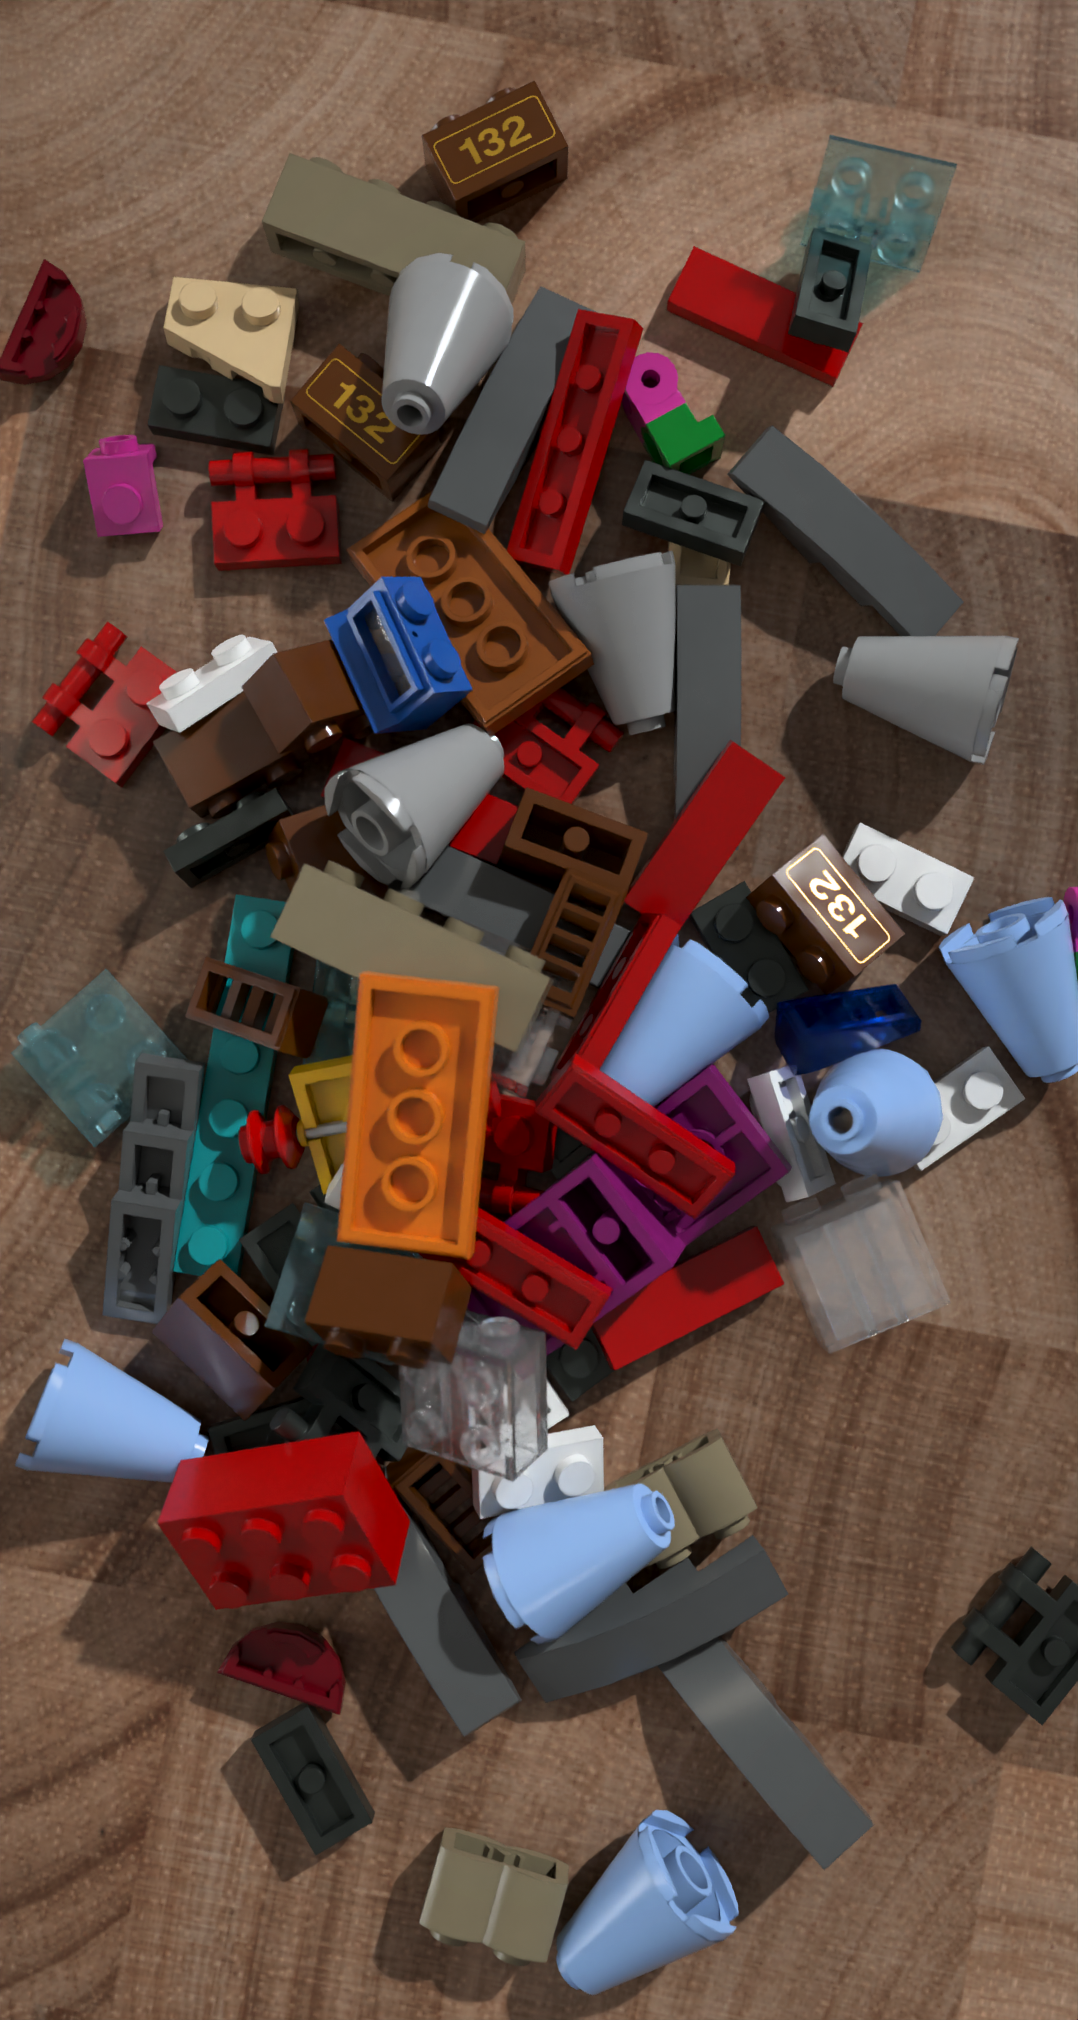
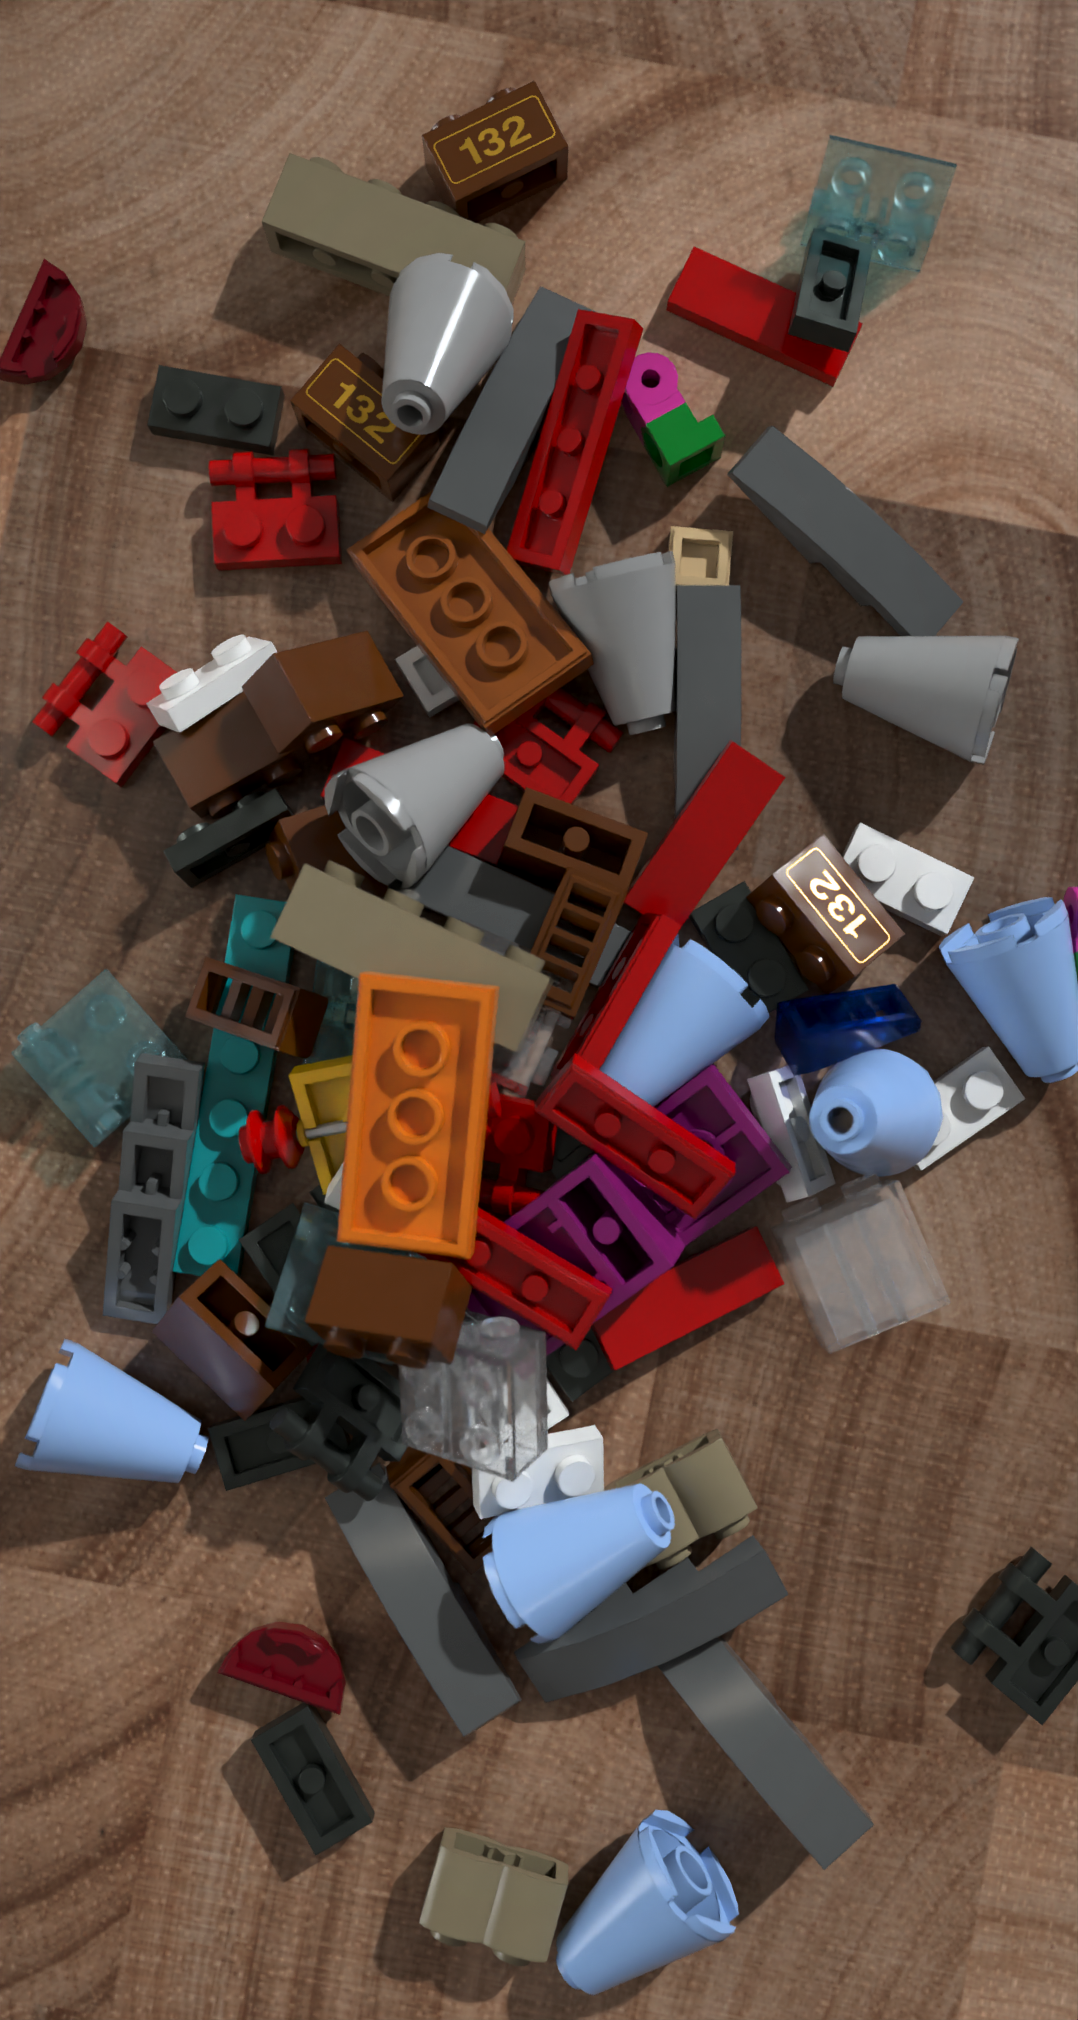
(123, 486): dark pink bracket -> none
(235, 329): tan wing -> none
(286, 1521): red brick -> none
(399, 656): blue window -> none
(692, 512): pearl dark grey plate -> none

